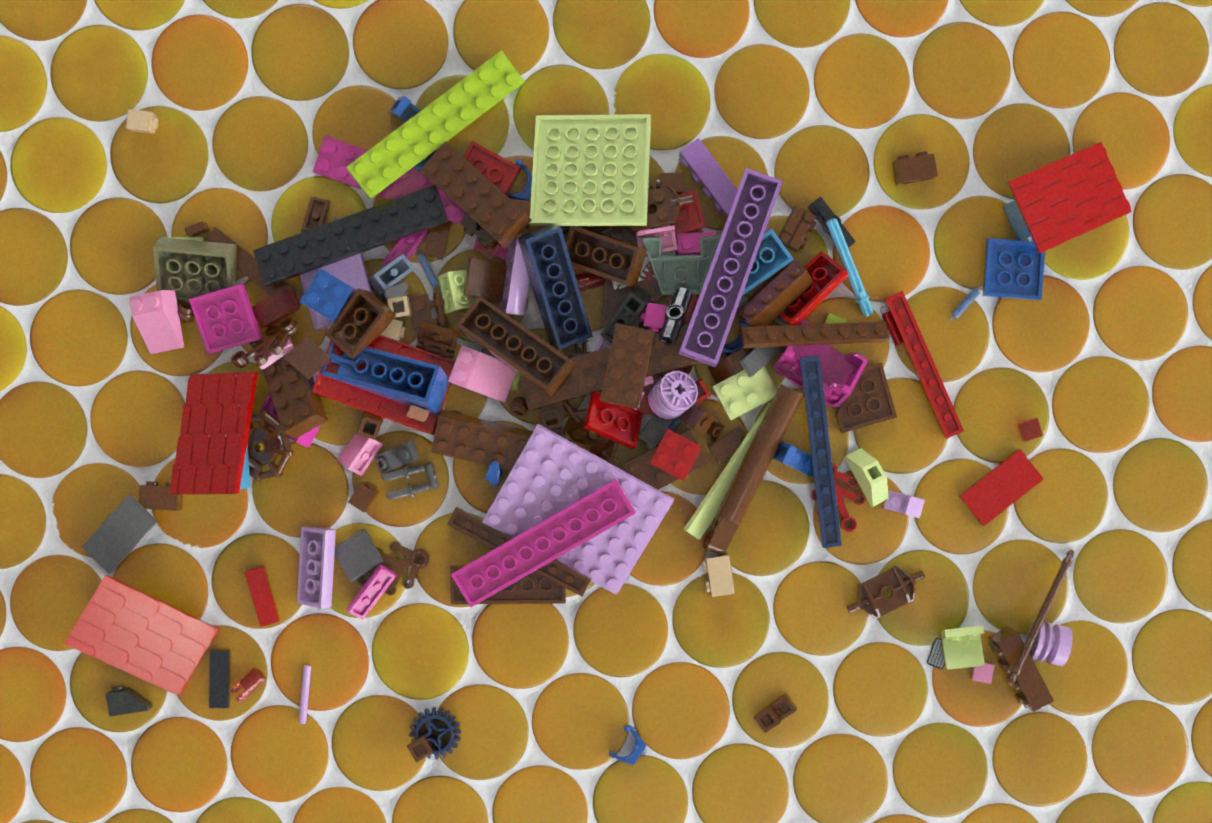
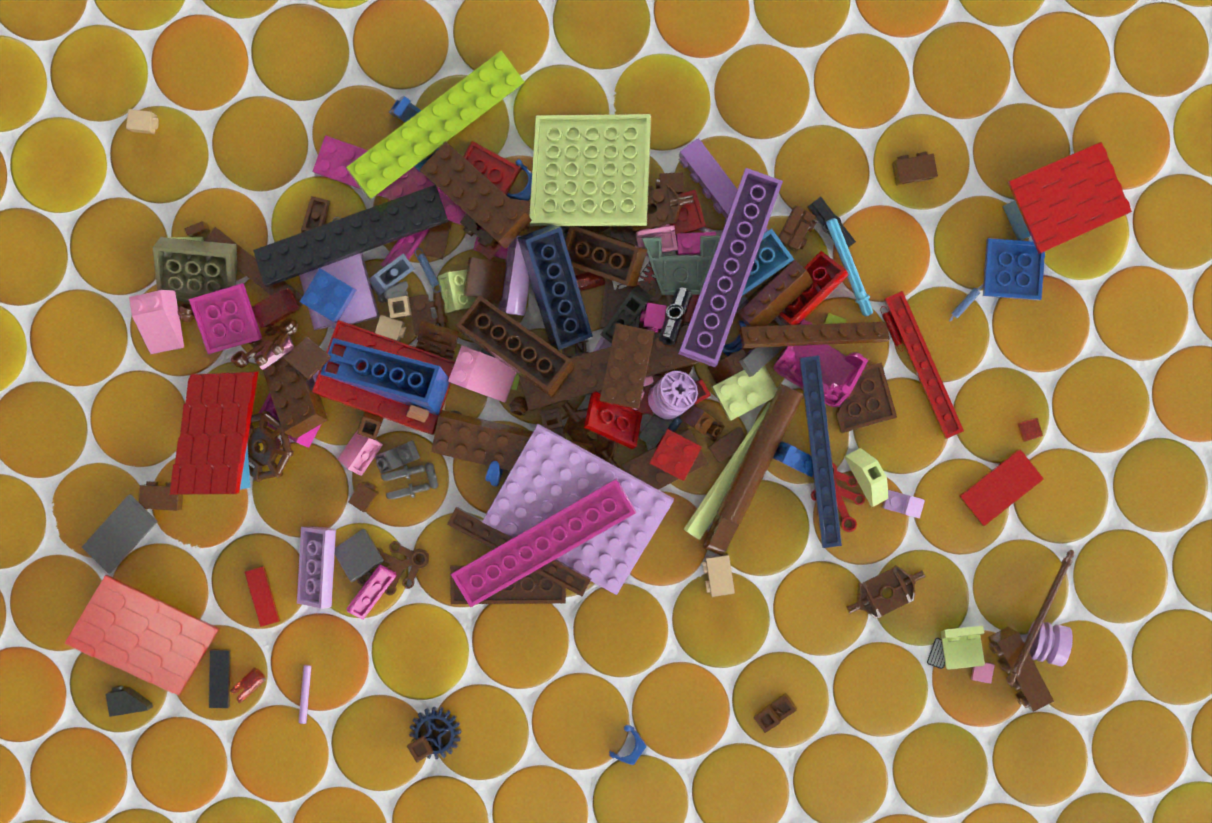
(360, 323): reddish brown slope -> none

